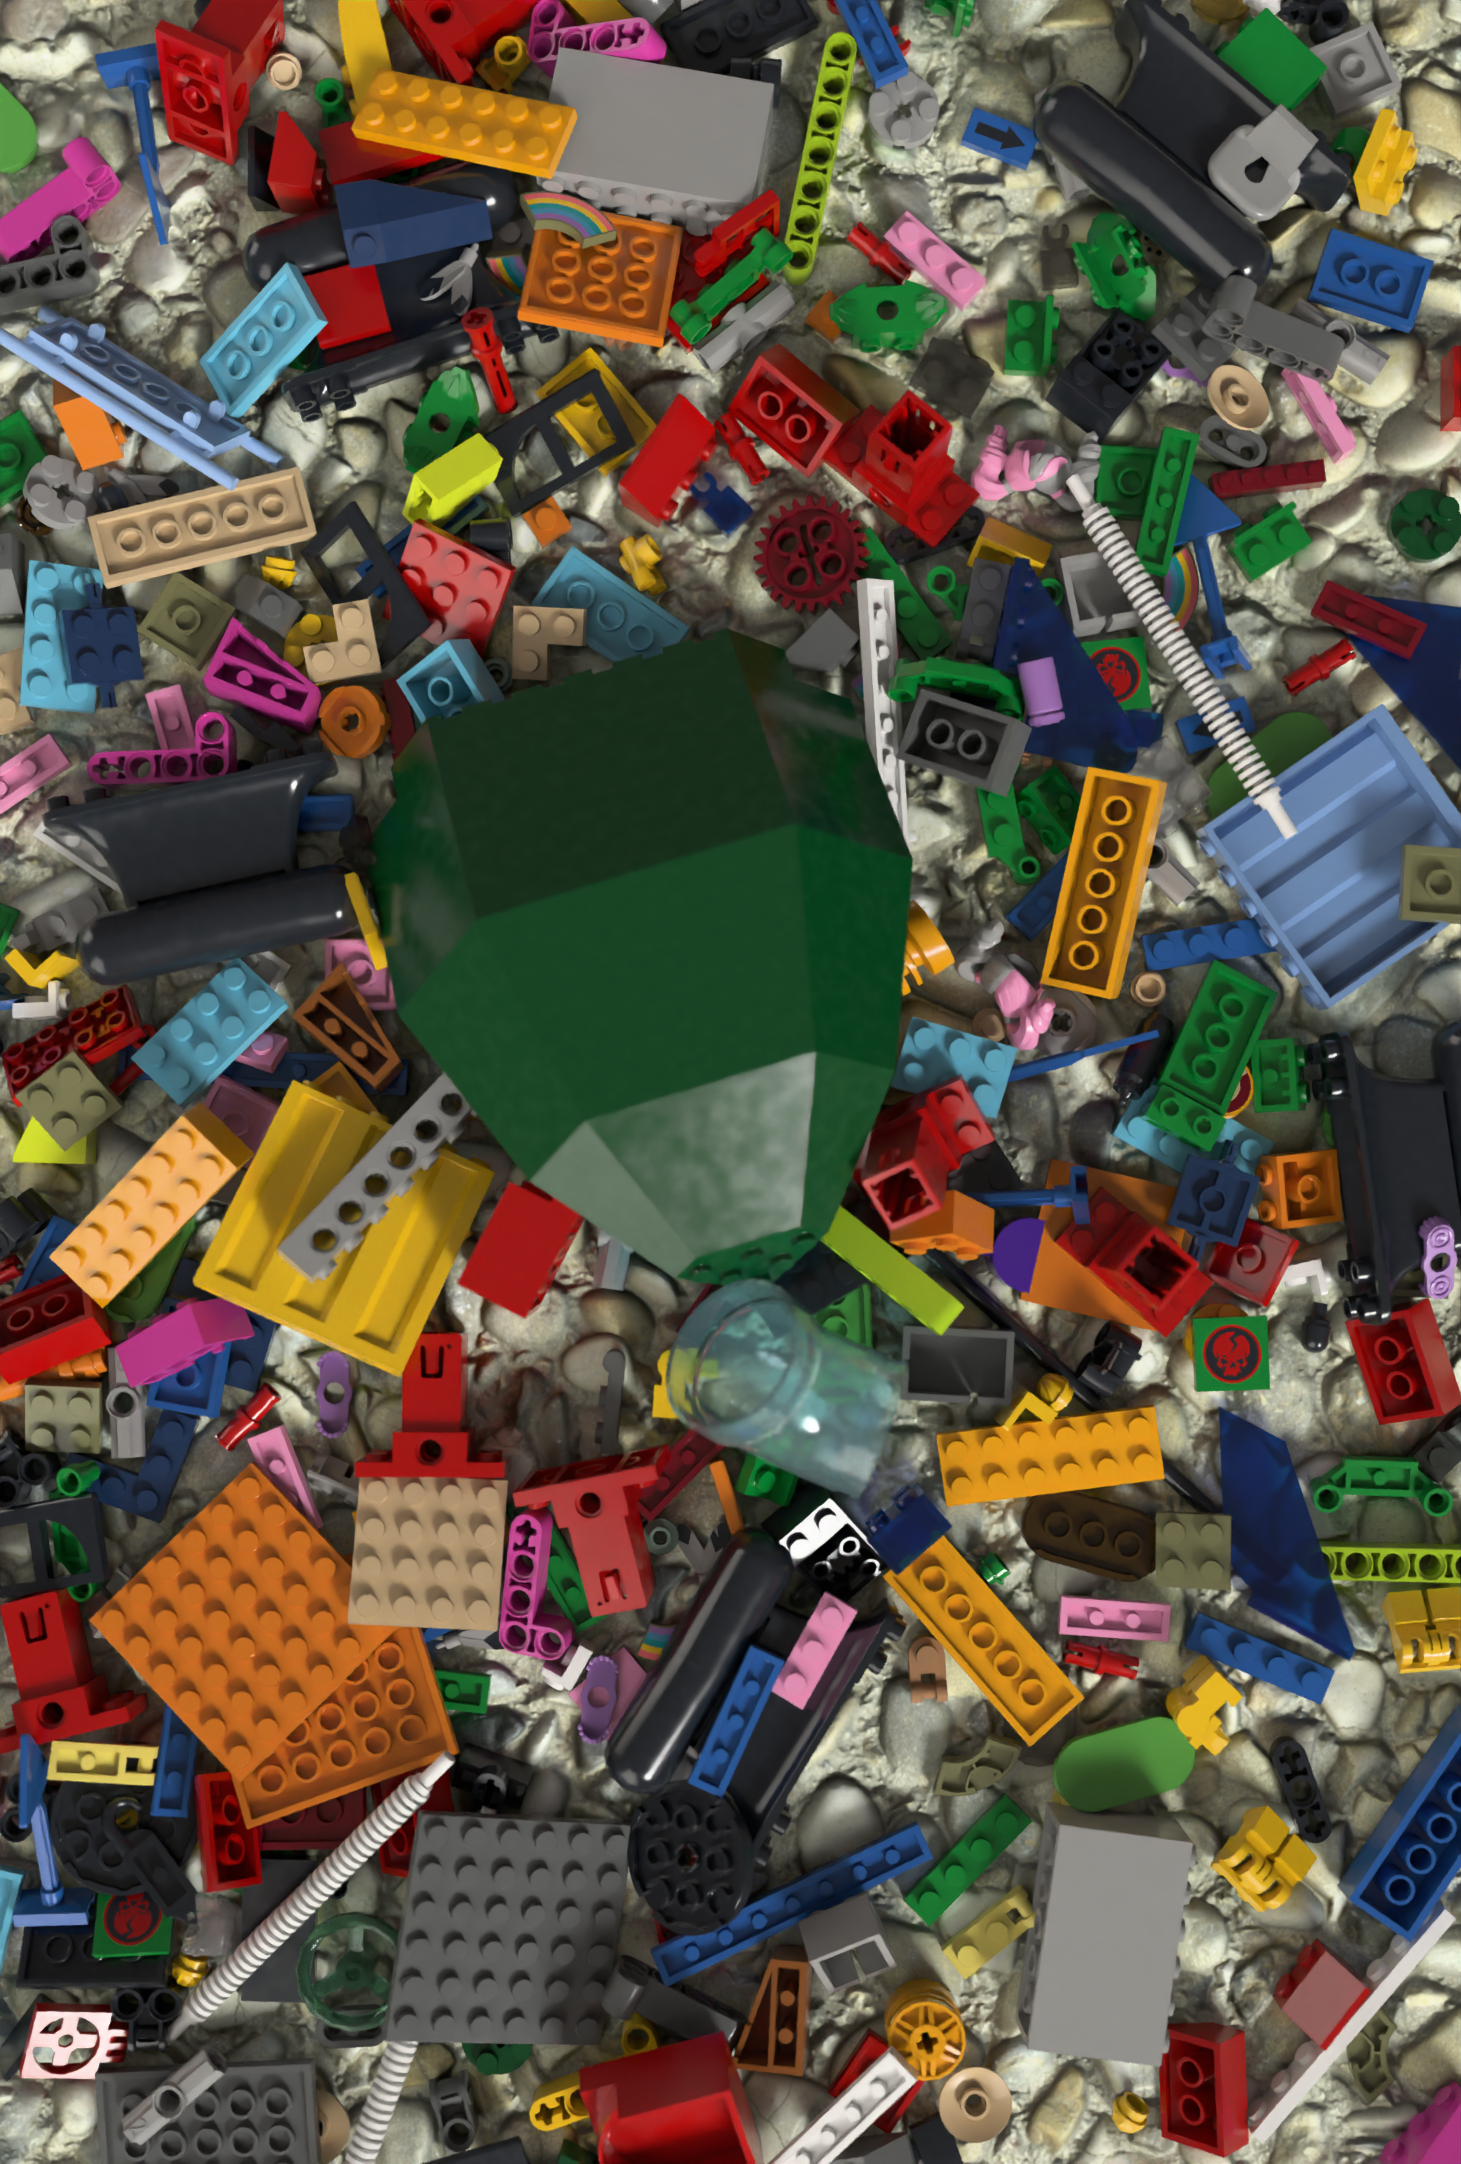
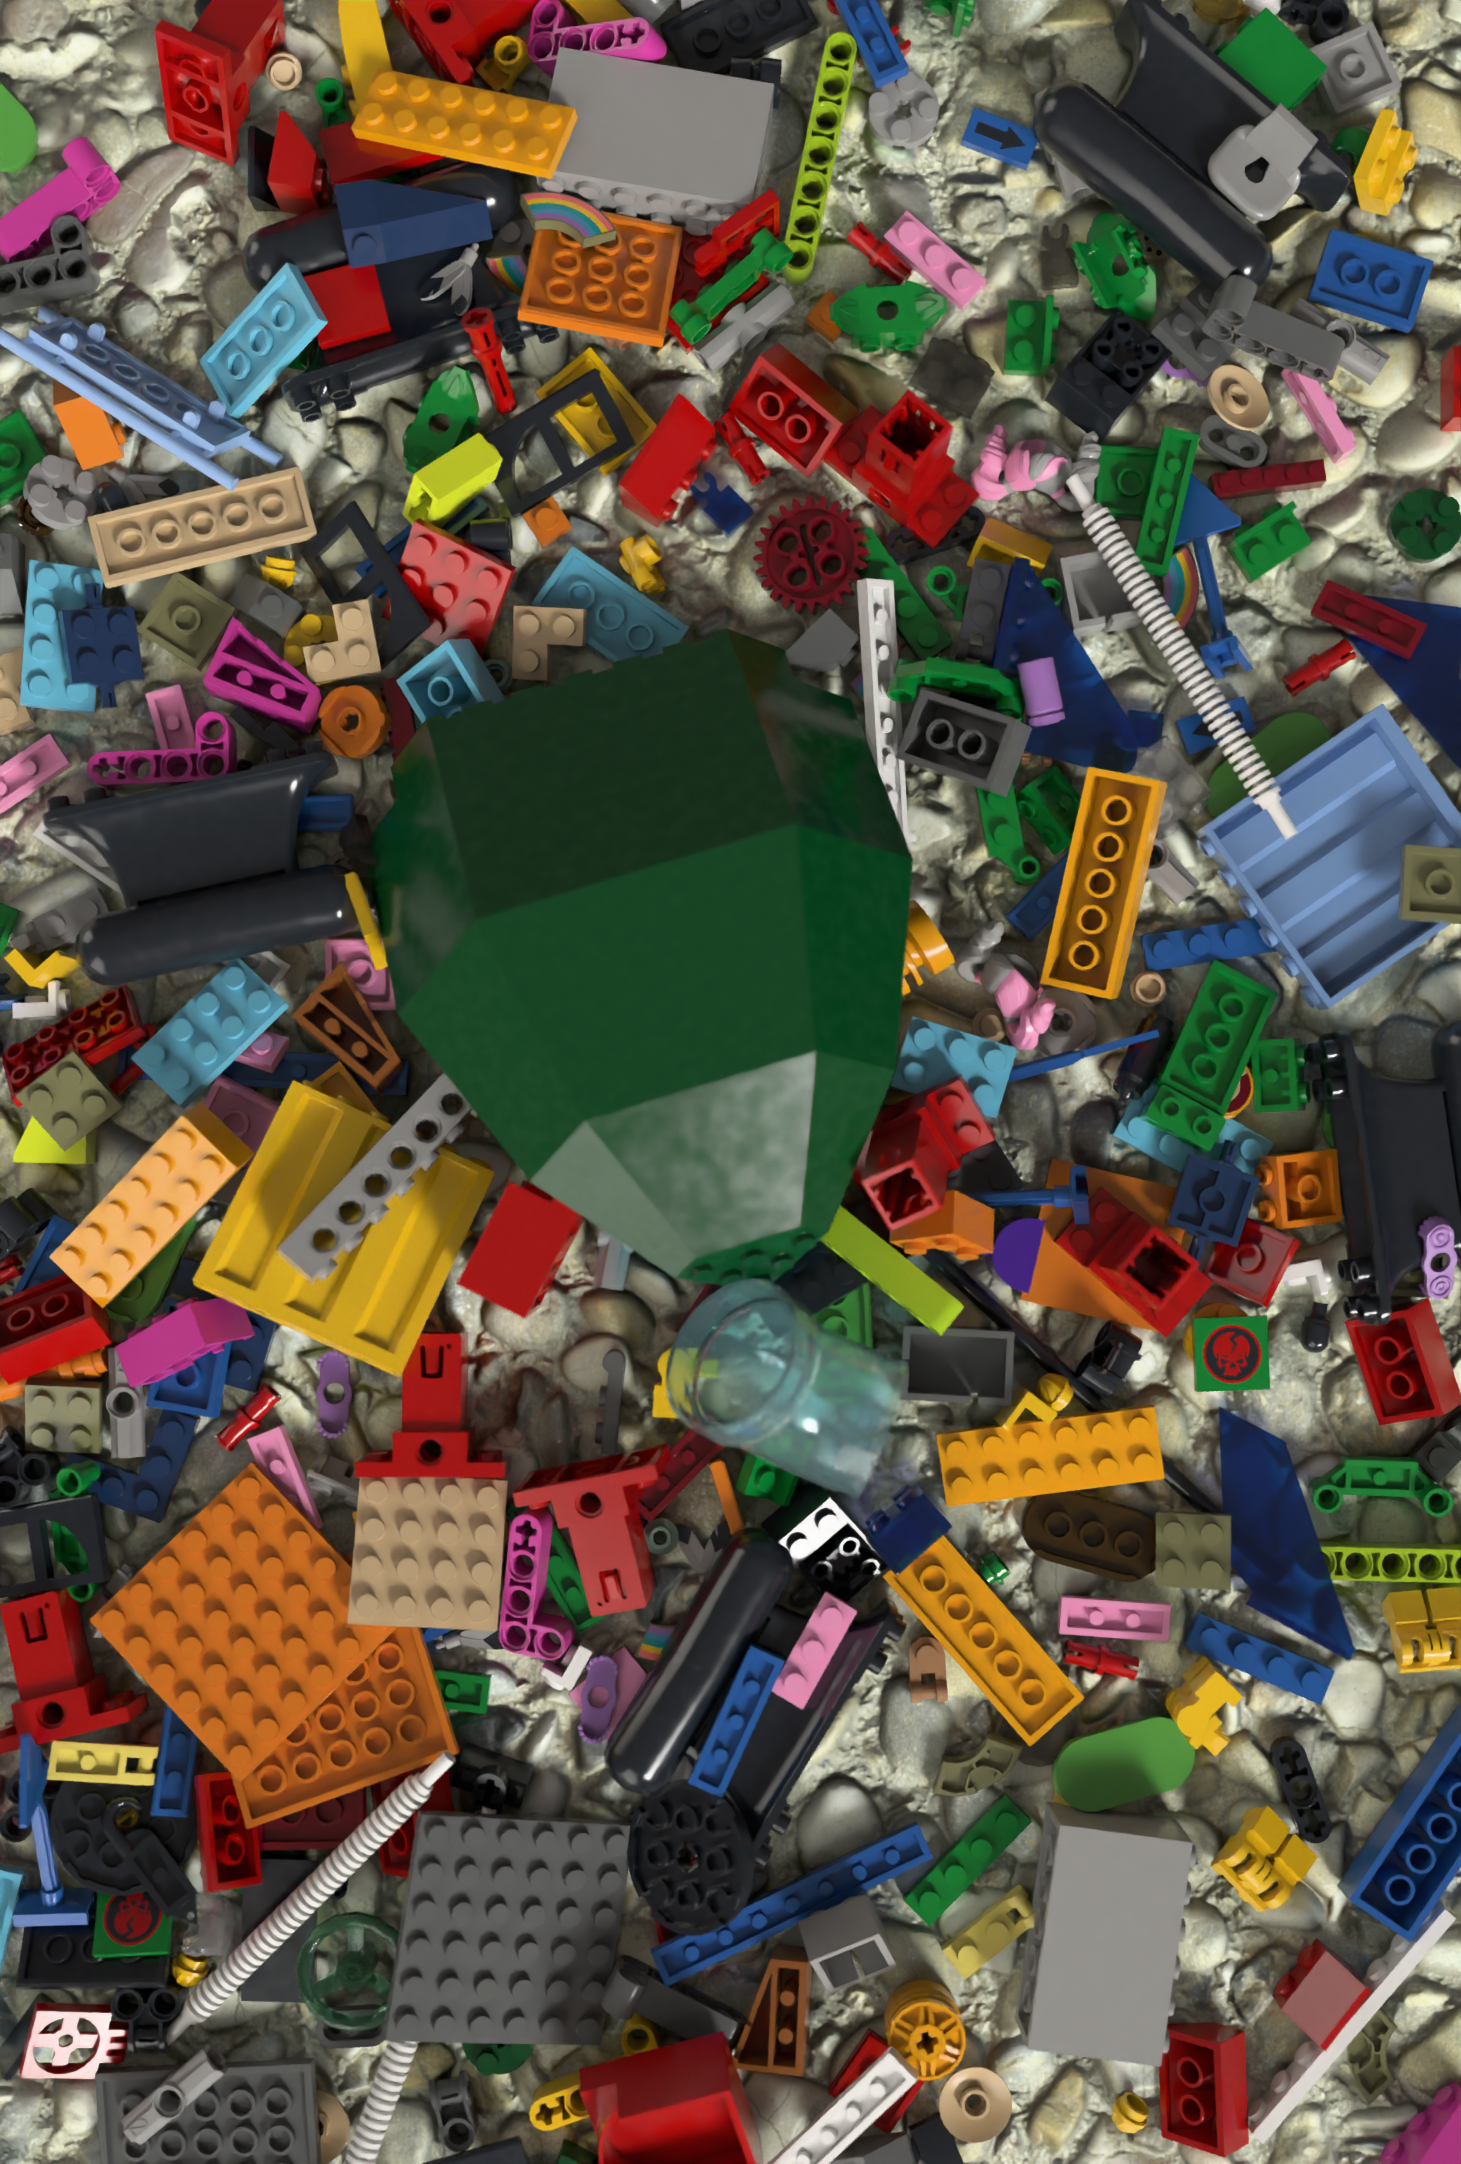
(136, 69): blue piece -> none
(1123, 669): tile -> none

